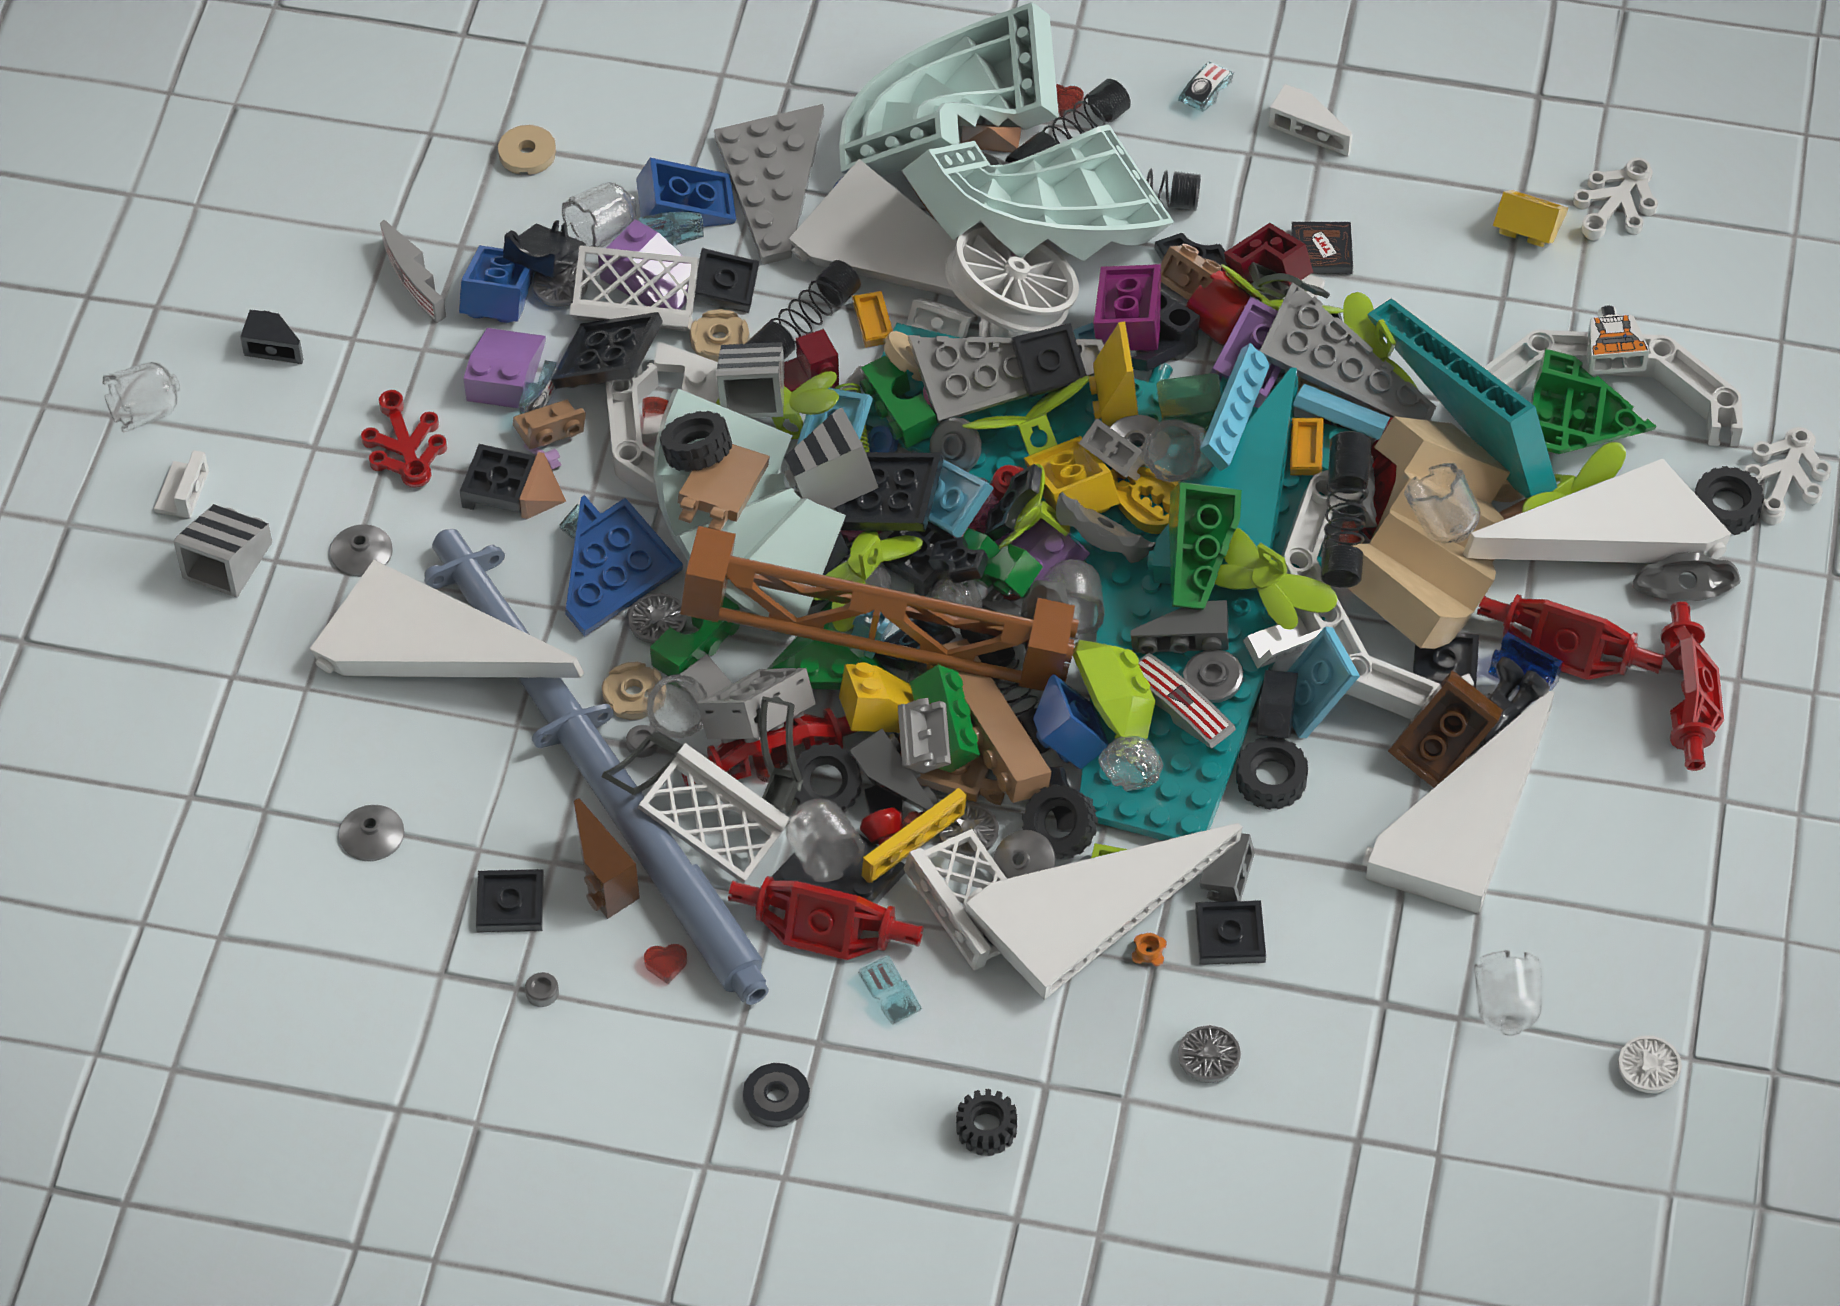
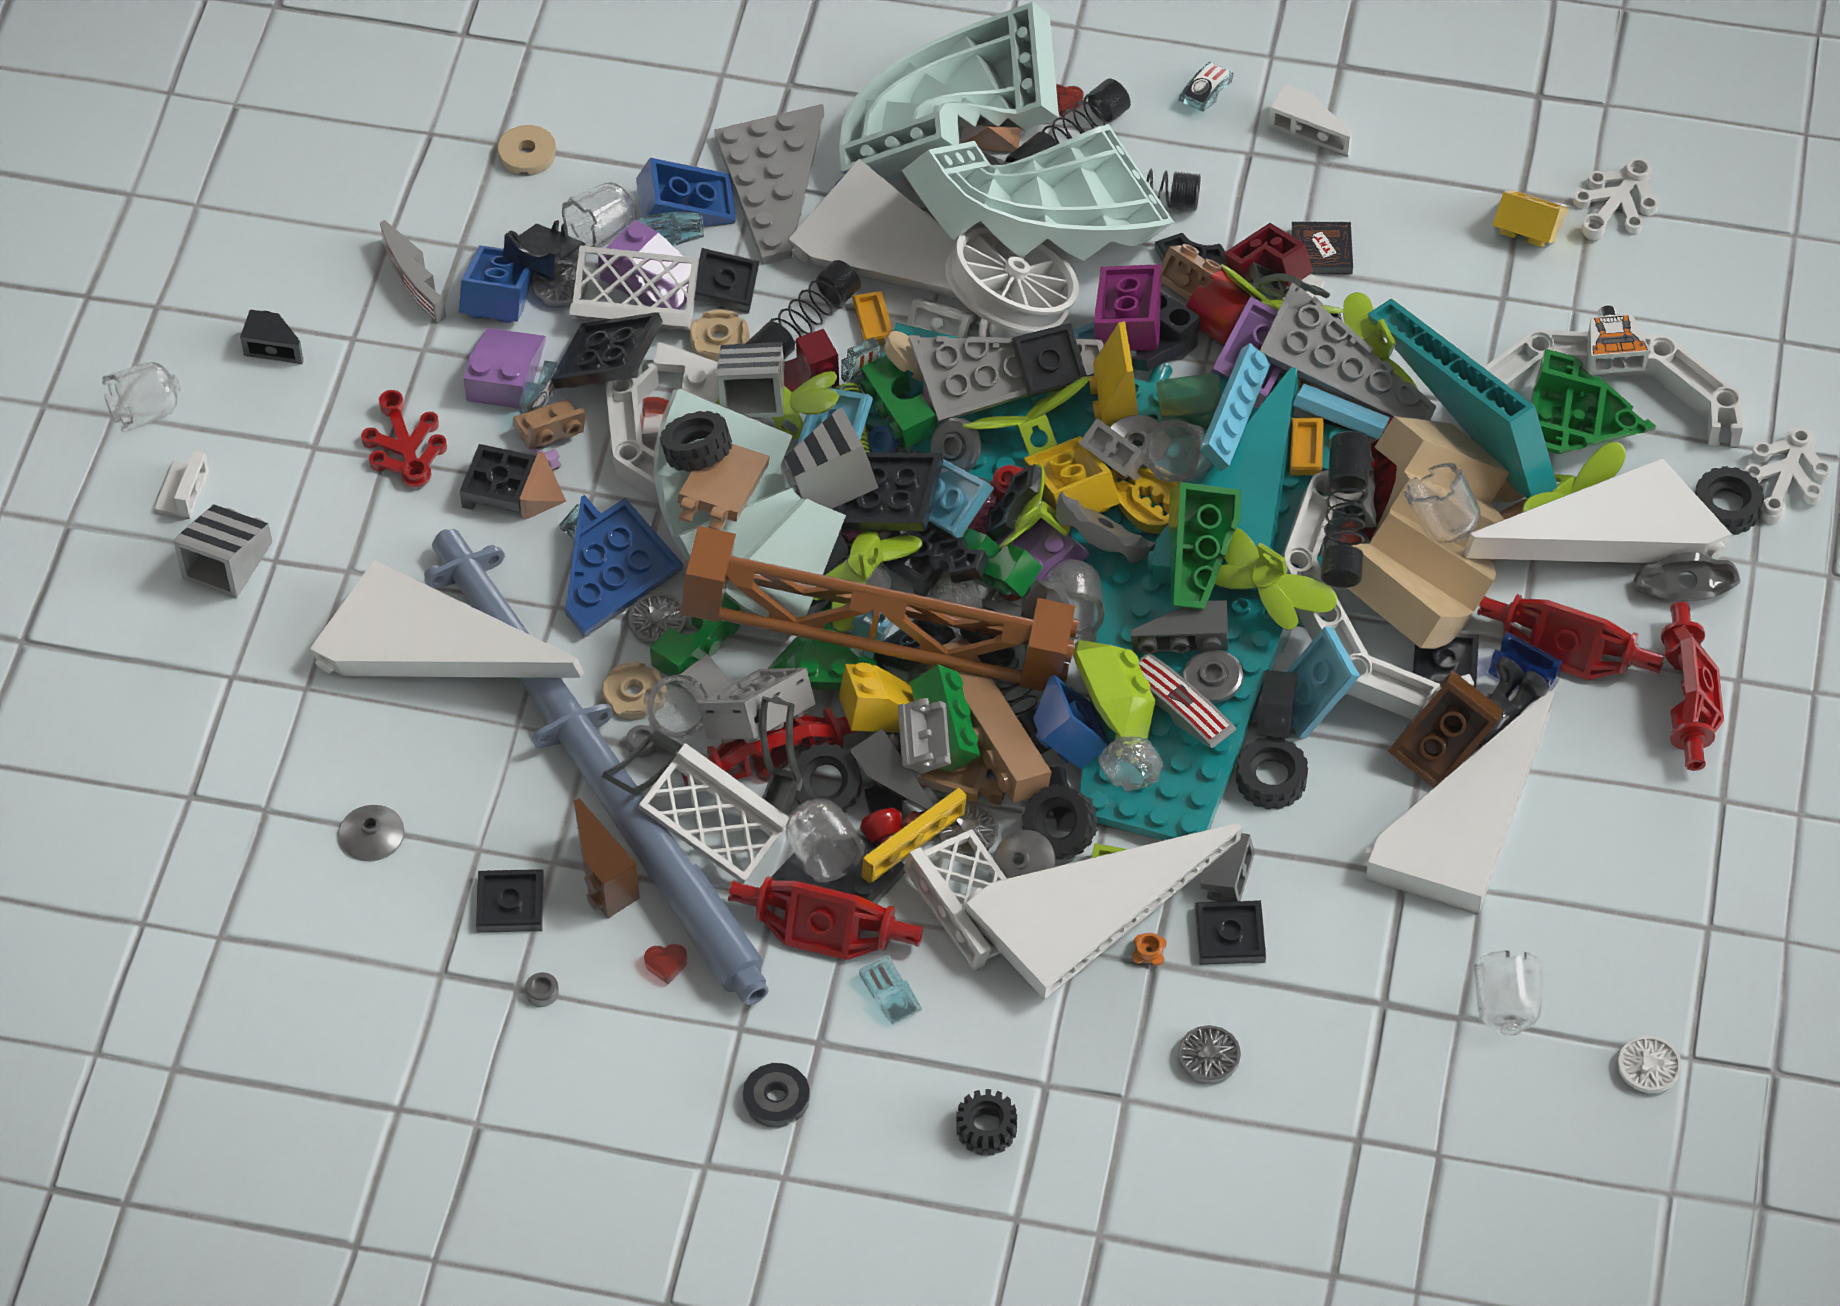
(355, 558): flat silver dish -> none
(858, 357): none -> clear light blue slope
(1278, 643): white panel -> none

